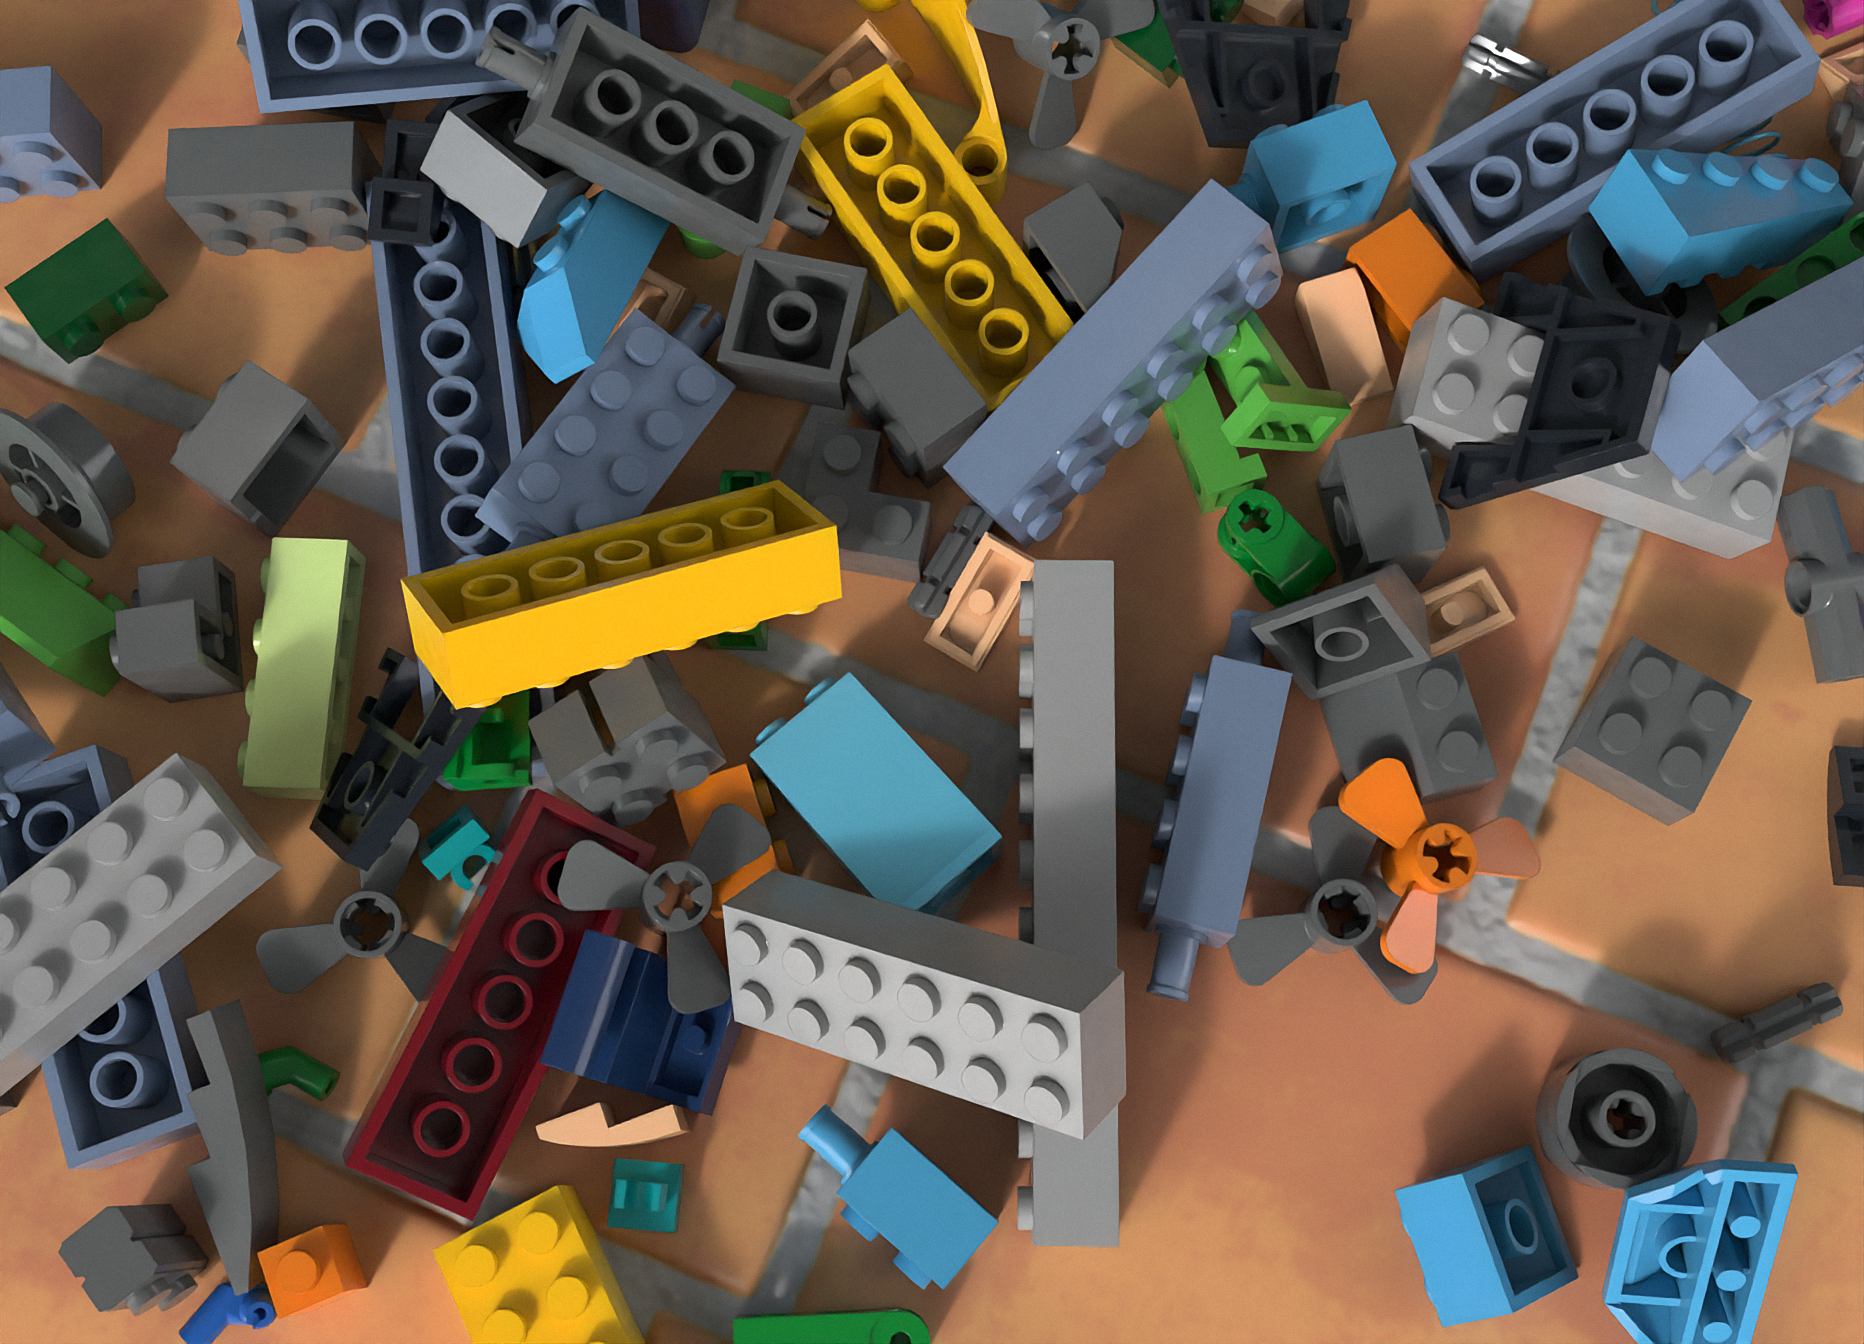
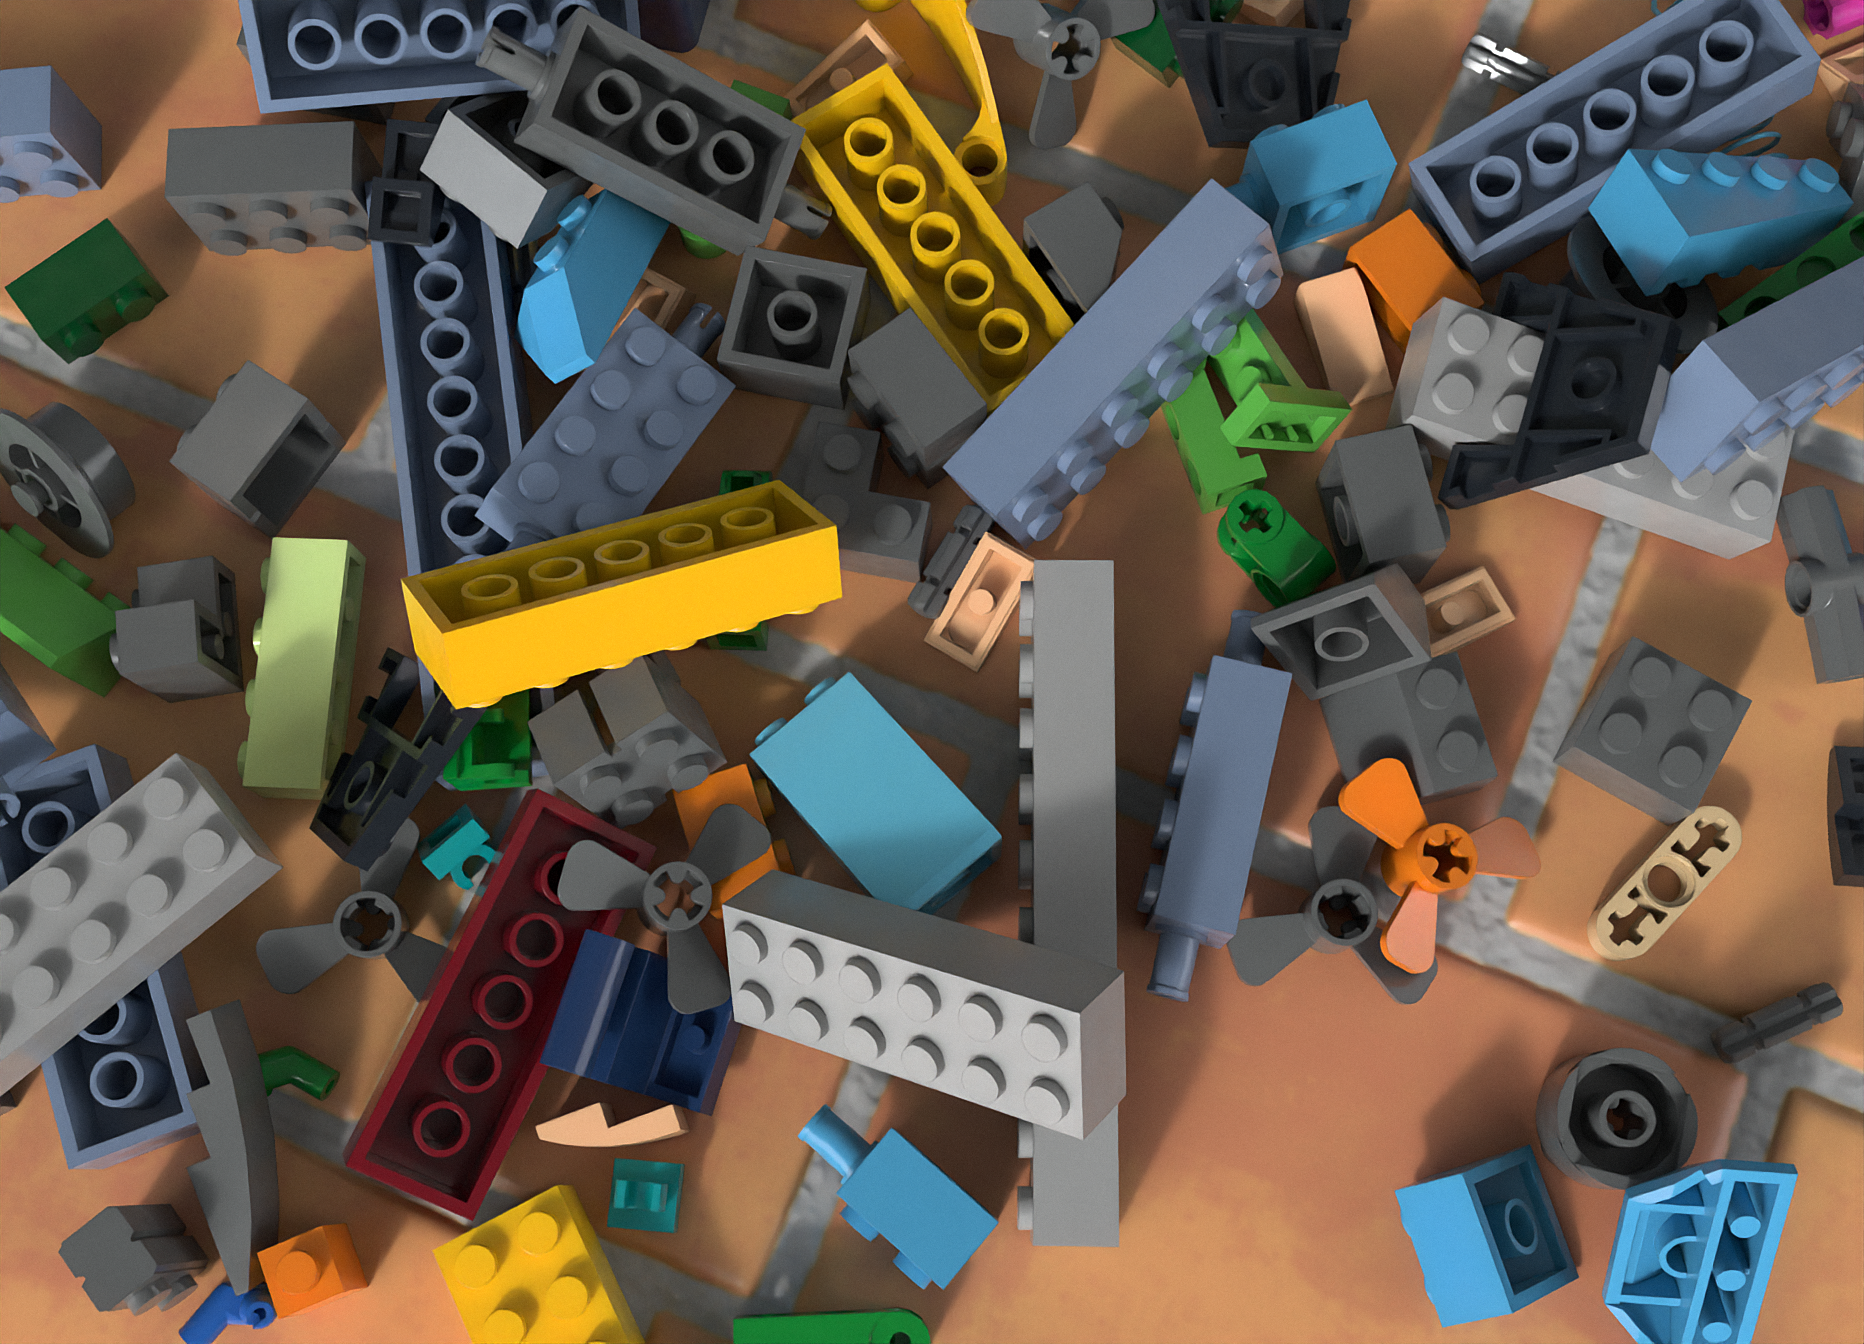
(1682, 837): none -> tan beam

